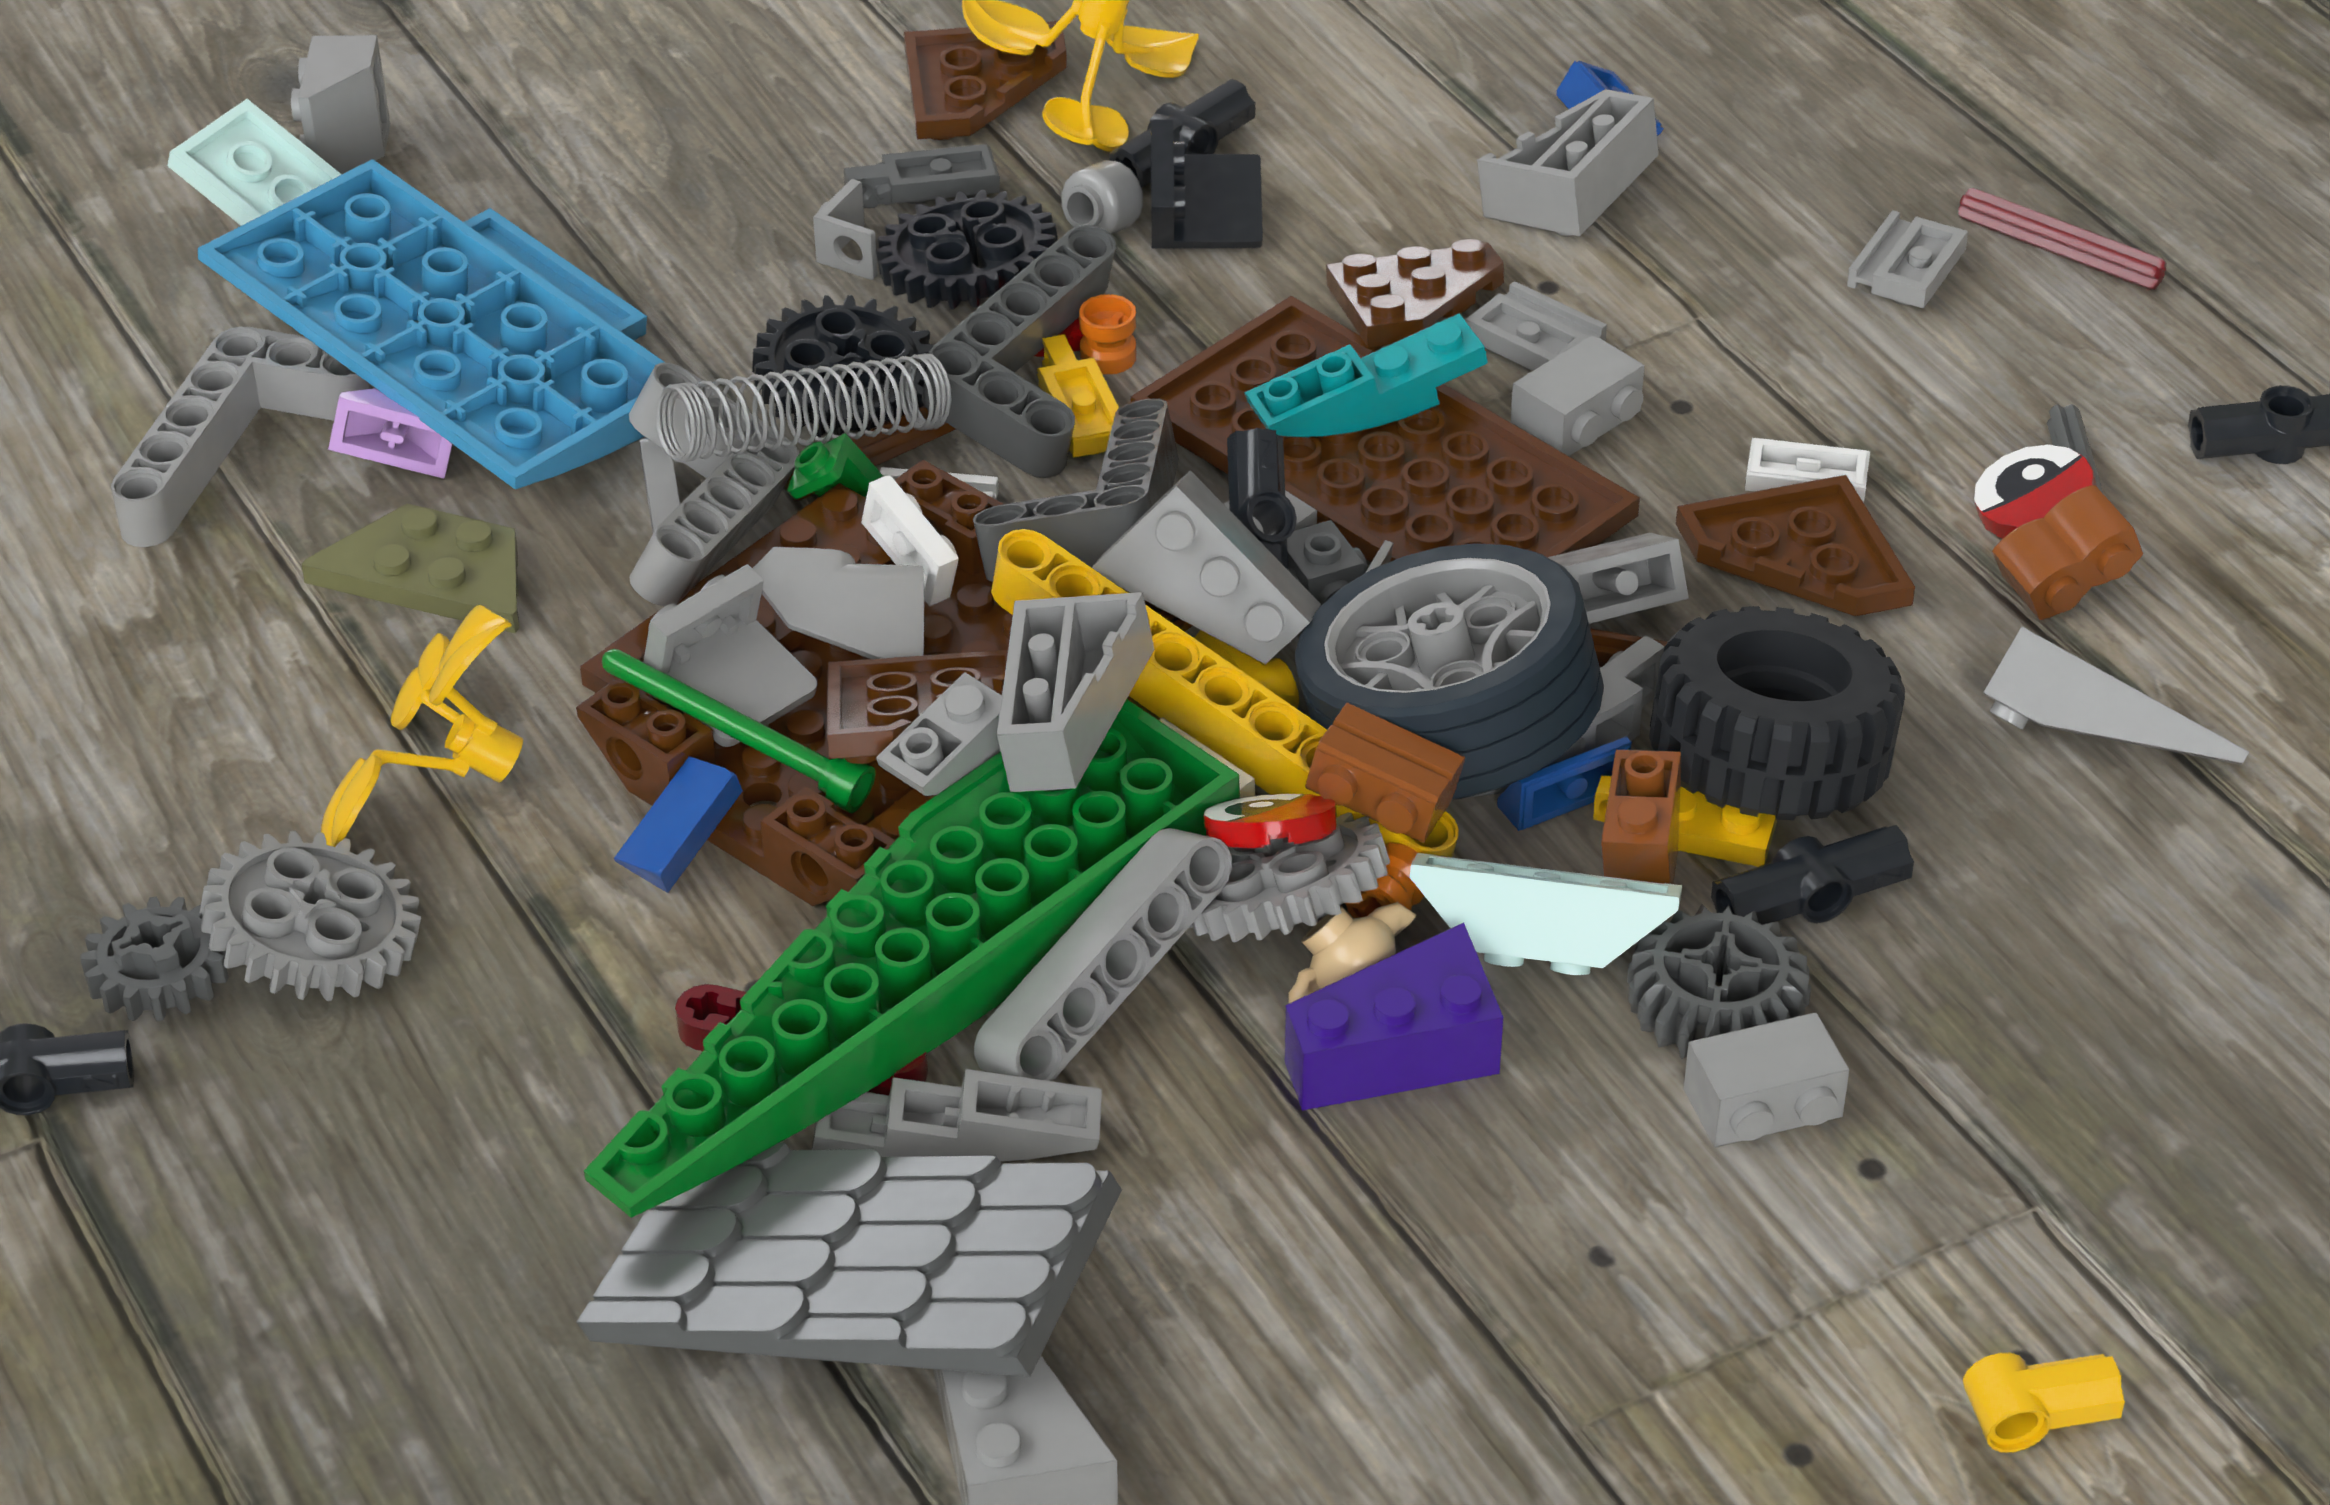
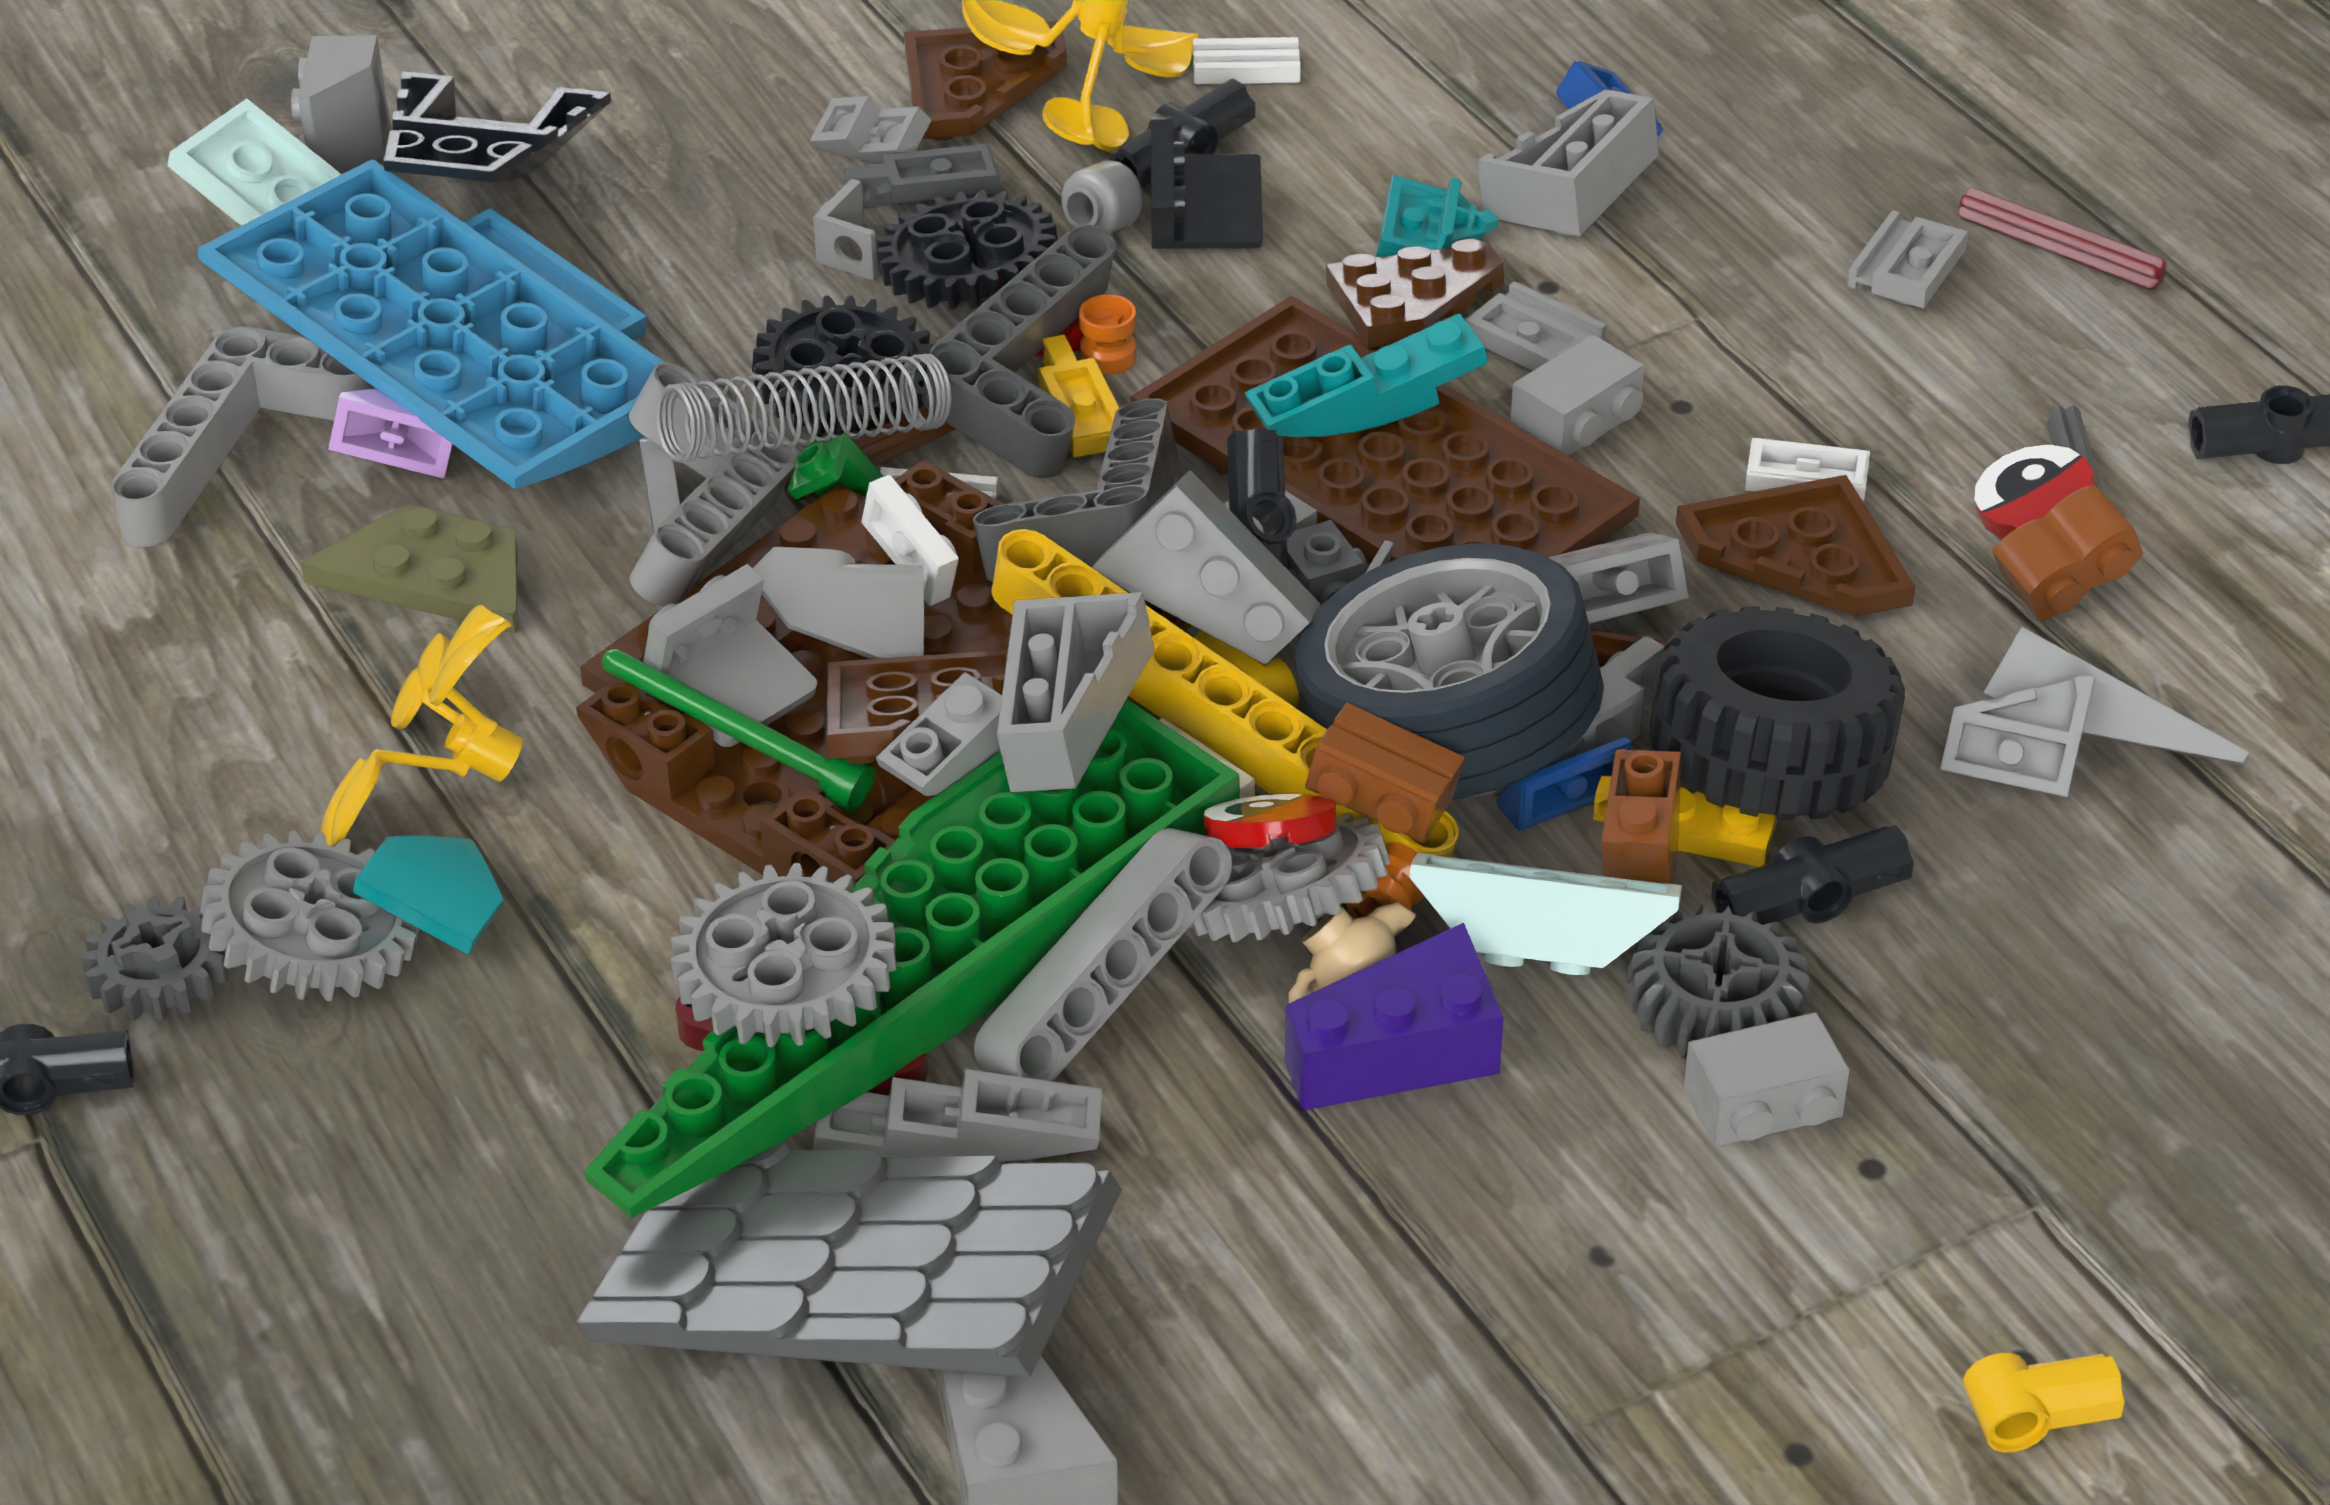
(433, 886): none -> teal slope
(437, 143): none -> black wedge
(679, 822): blue slope -> none
(783, 954): none -> light grey gear
(865, 131): none -> light grey slope
(1246, 60): none -> white tile
(1429, 217): none -> teal slope
(2022, 737): none -> light grey wing

